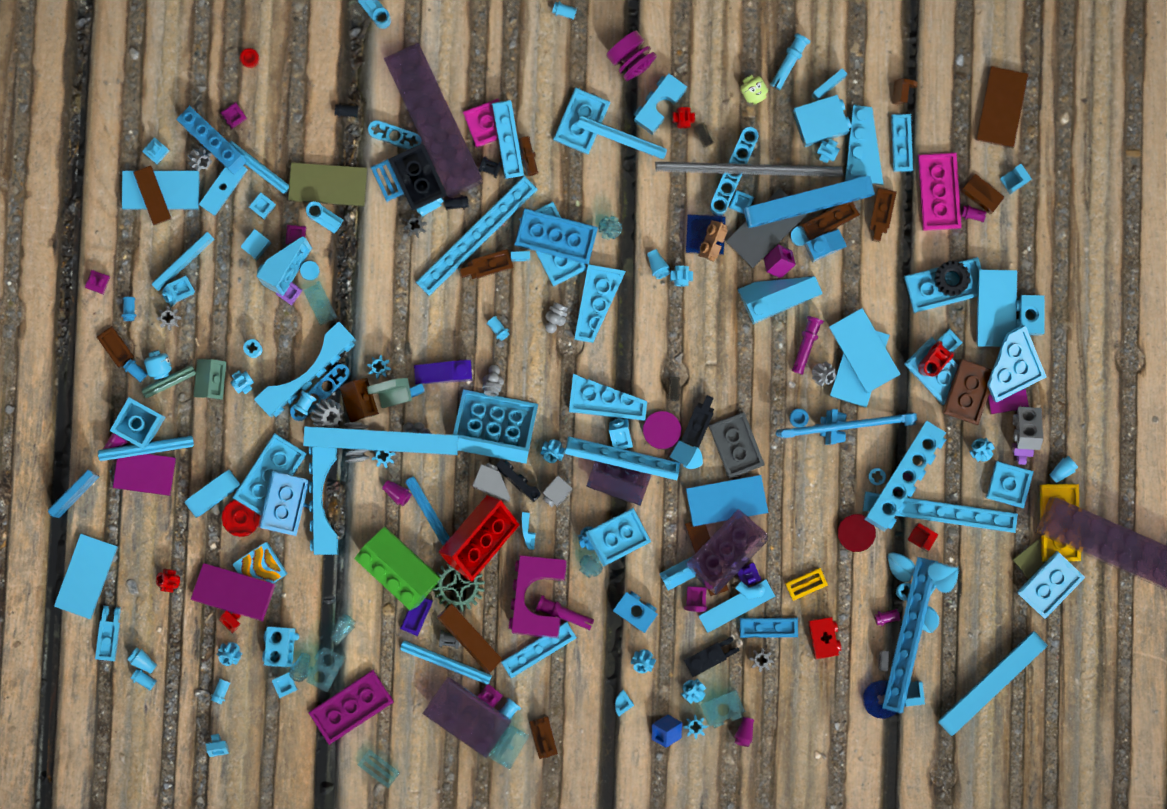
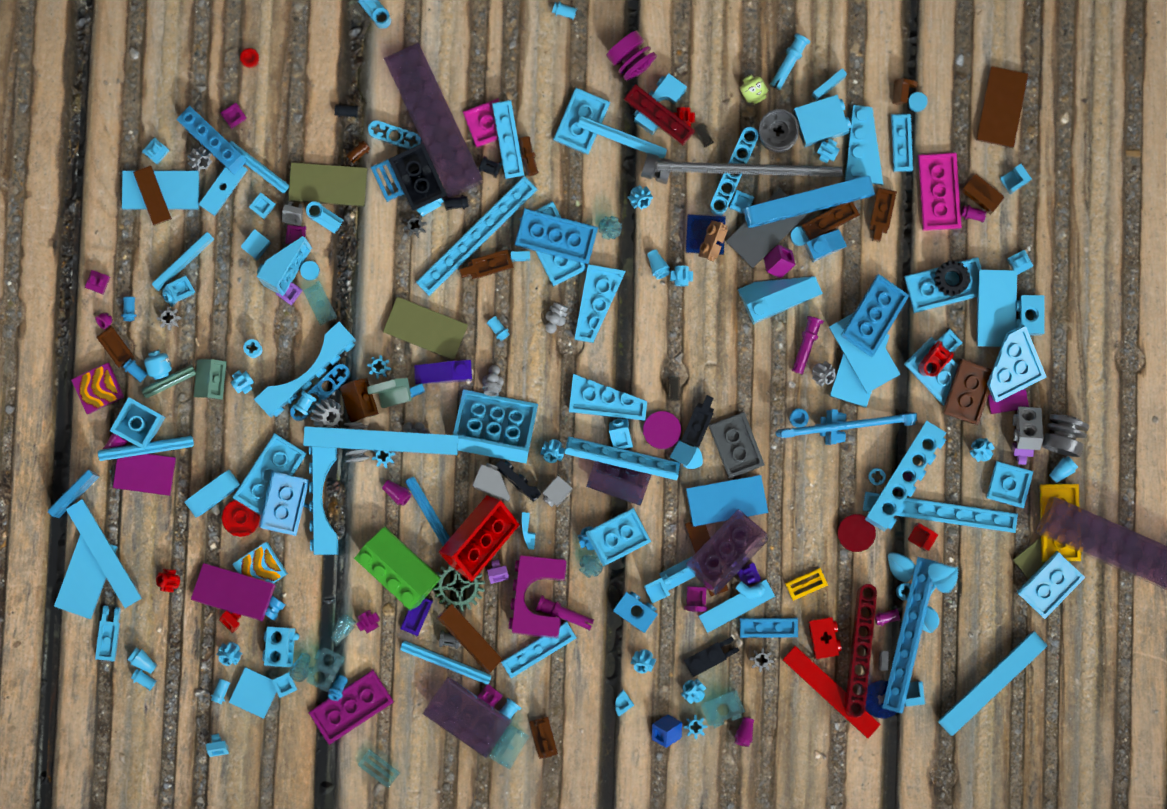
(97, 388): none -> slope
(103, 320): none -> magenta hinge
(104, 553): none -> medium azure tile
(254, 693): none -> medium azure tile
(274, 607): none -> dark azure wheel
(292, 214): none -> light grey tile
(335, 692): none -> dark azure pin
(358, 151): none -> reddish brown pin
(368, 621): none -> magenta gear
(425, 328): none -> olive tile
(498, 573): none -> medium lavender tile
(640, 197): none -> medium azure gear
(650, 172): none -> flat silver wheel
(656, 590): none -> medium azure panel
(659, 115): none -> dark red tile
(772, 121): none -> flat silver wheel
(829, 690): none -> red tile
(866, 642): none -> dark red beam
(875, 315): none -> dark azure tile
(917, 102): none -> medium azure tile
(1020, 262): none -> medium azure tile
(1065, 435): none -> flat silver wheel

